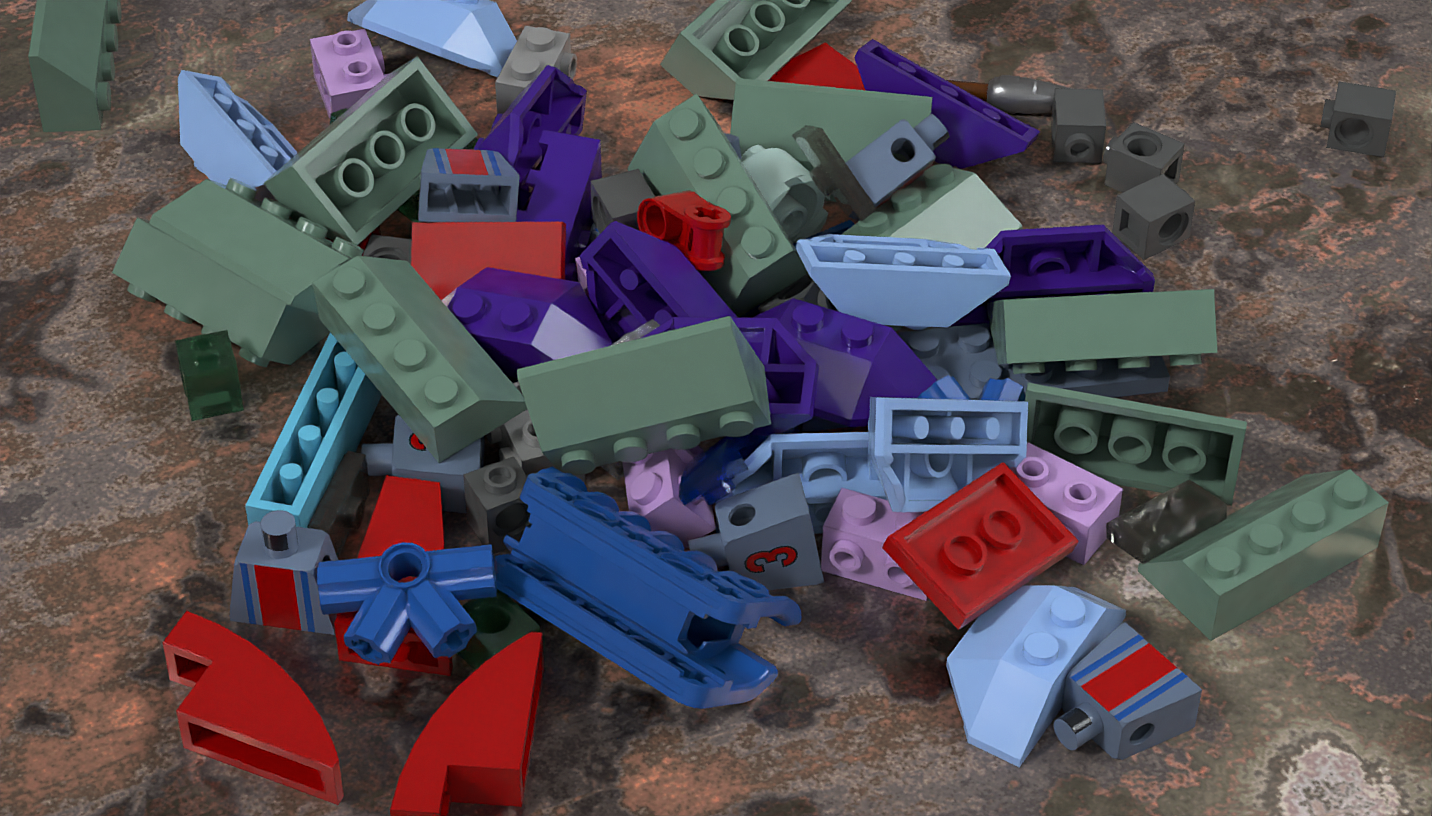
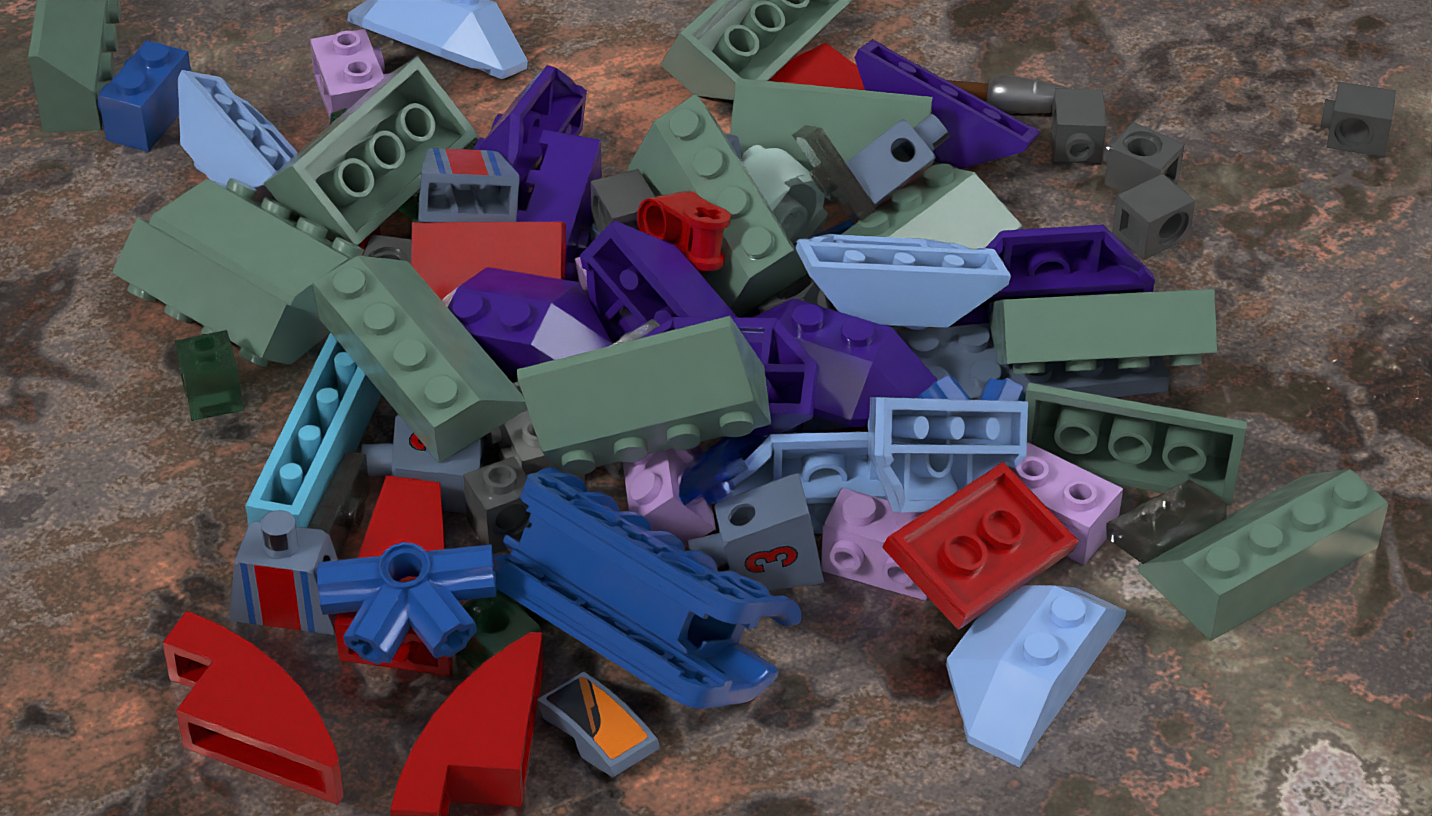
(143, 96): none -> blue brick
(528, 58): light grey brick -> none
(600, 722): none -> slope
(1126, 697): sand blue torso -> none

